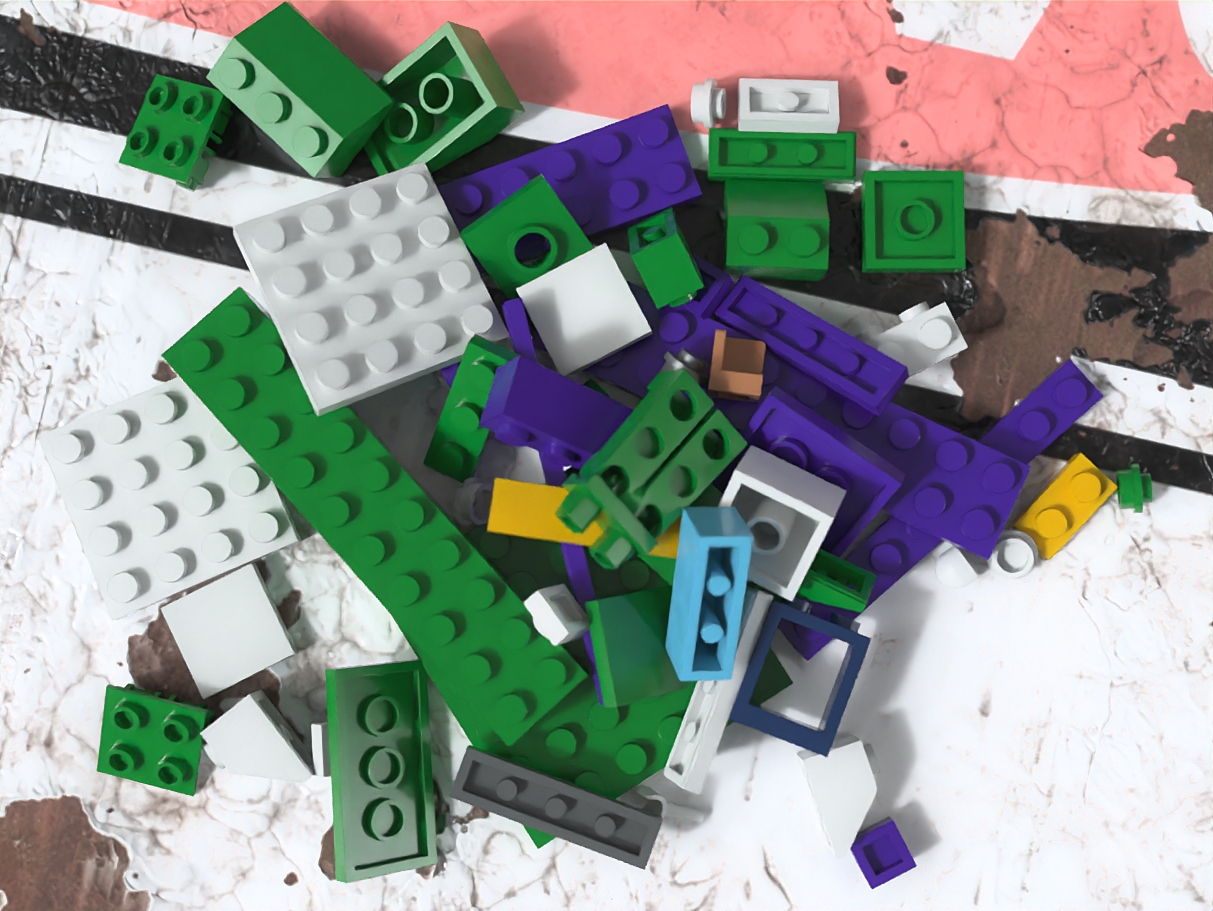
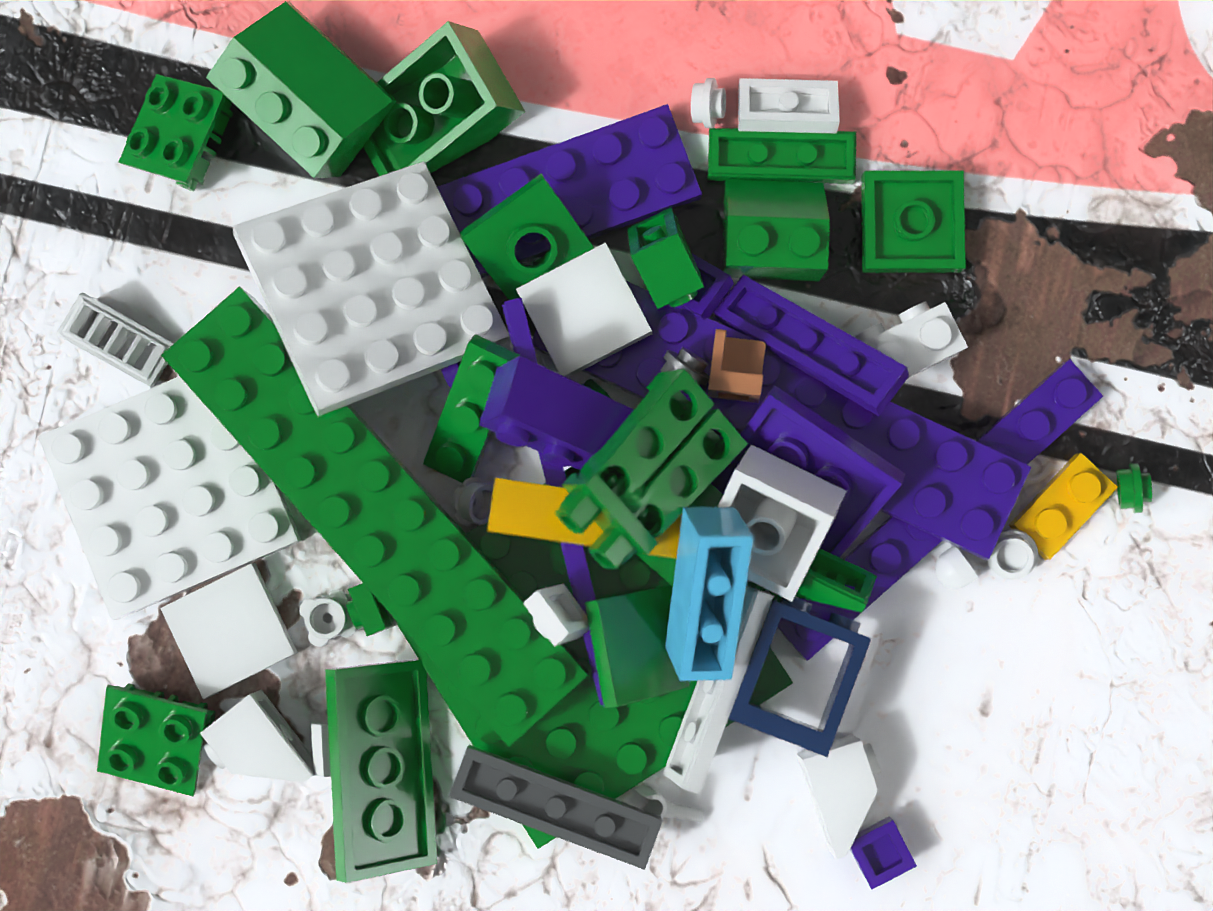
(79, 320): none -> white slope
(314, 613): none -> white plate
(367, 611): none -> green plate

